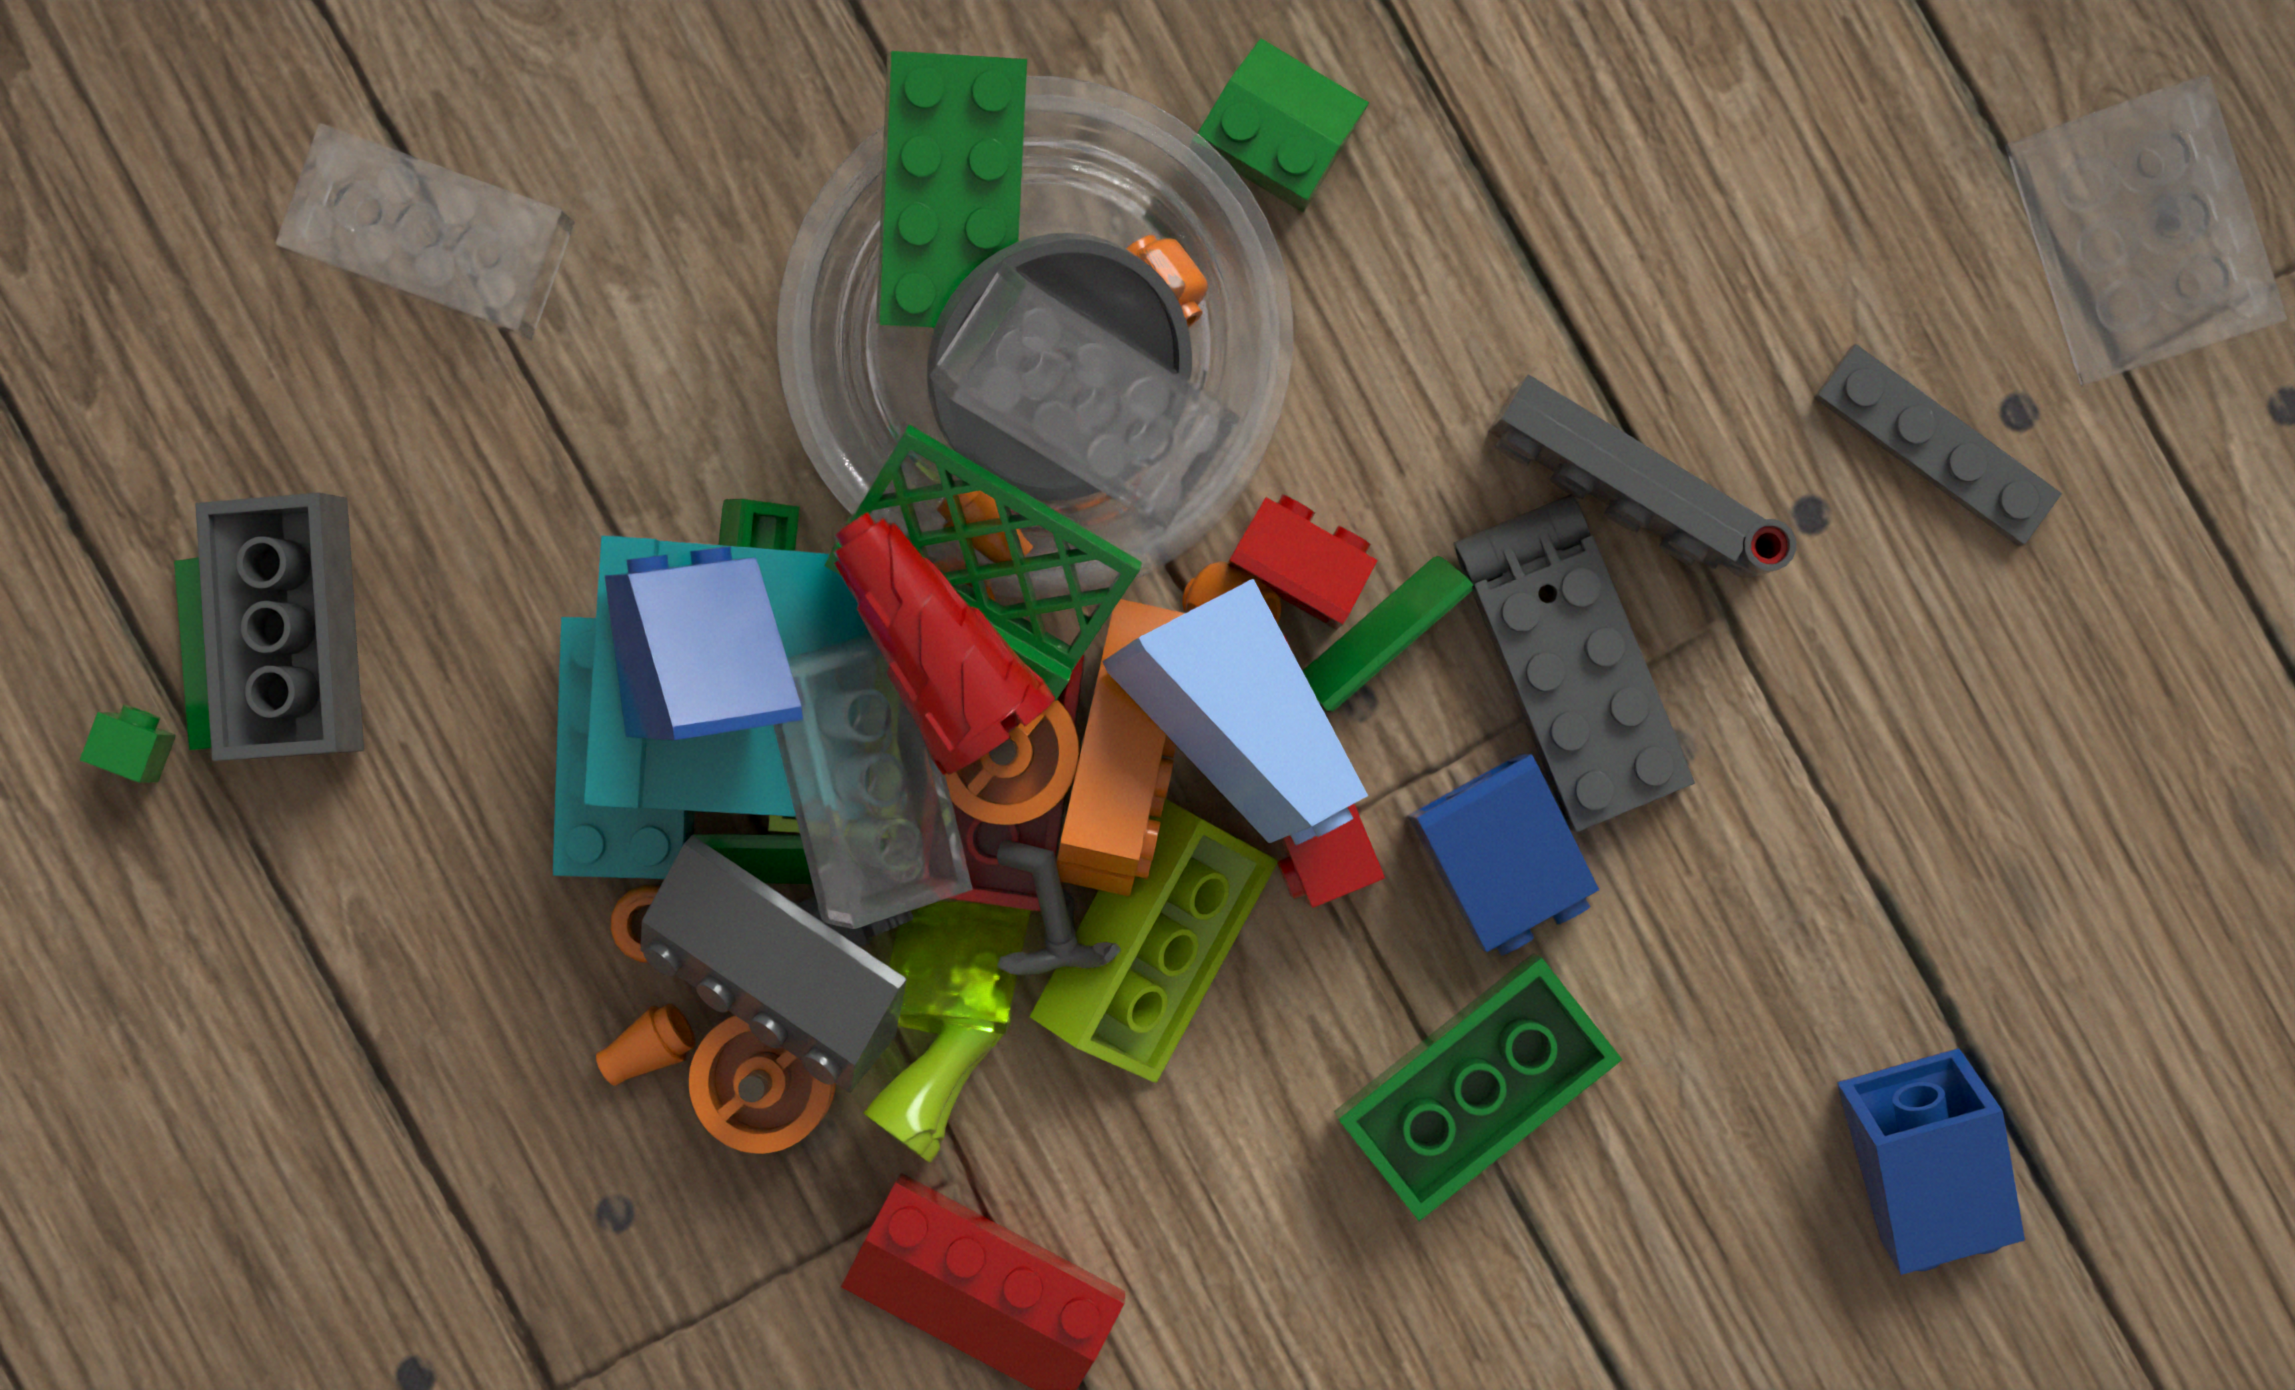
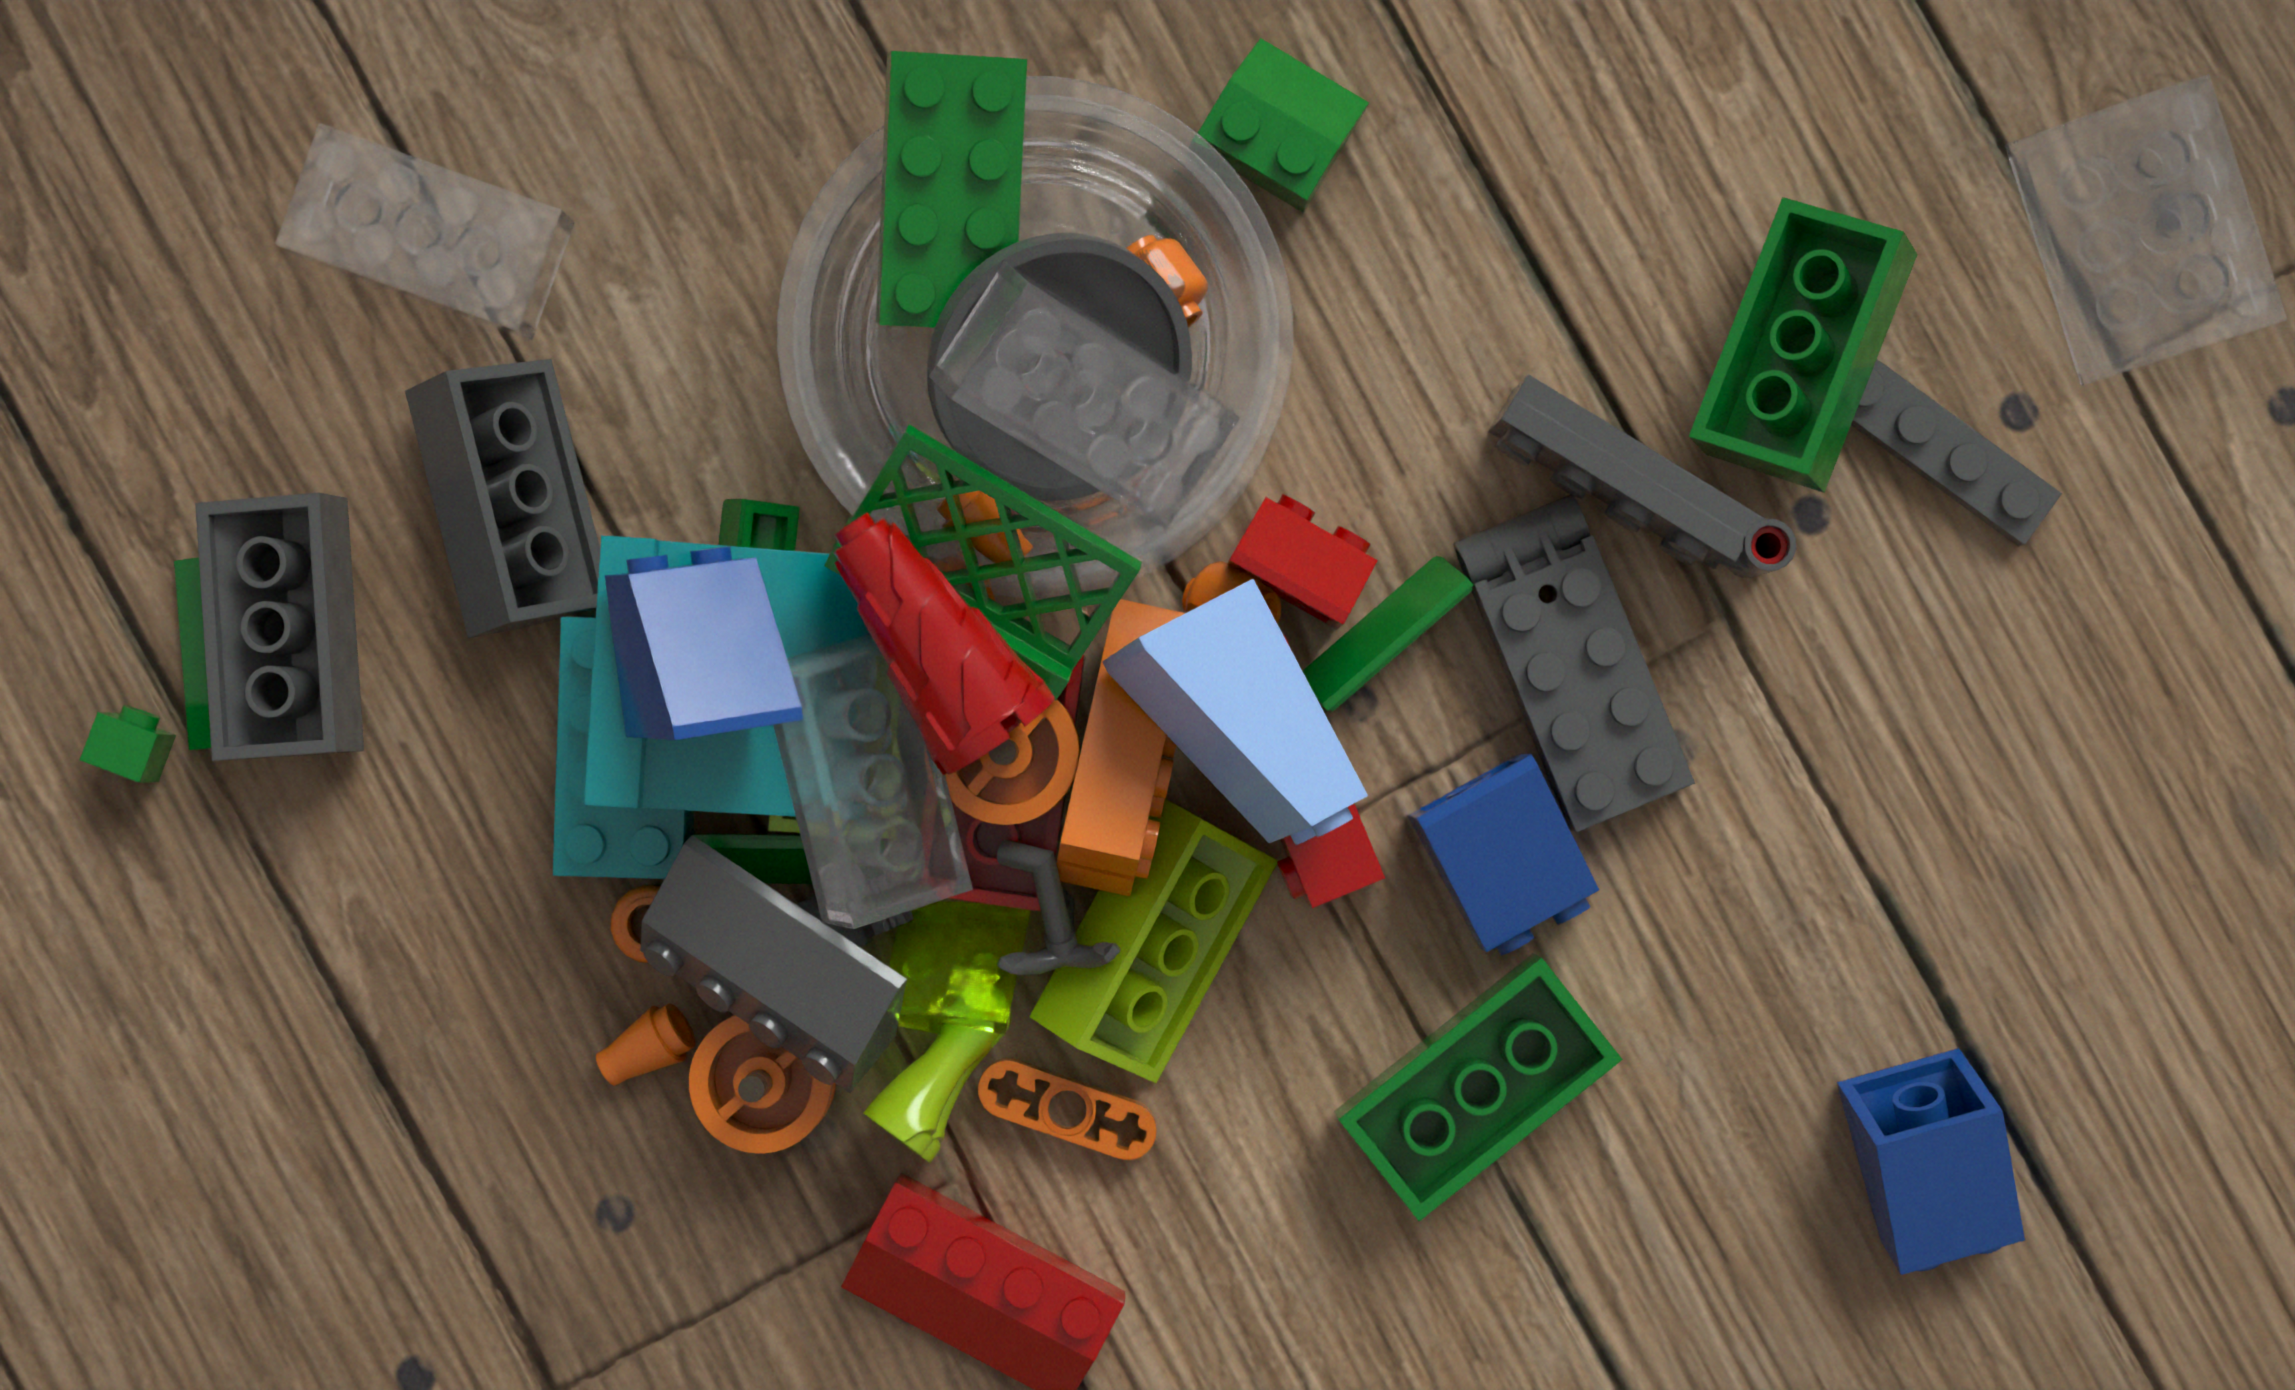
(507, 494): none -> dark grey slope
(1076, 1134): none -> orange beam
(1803, 344): none -> green brick

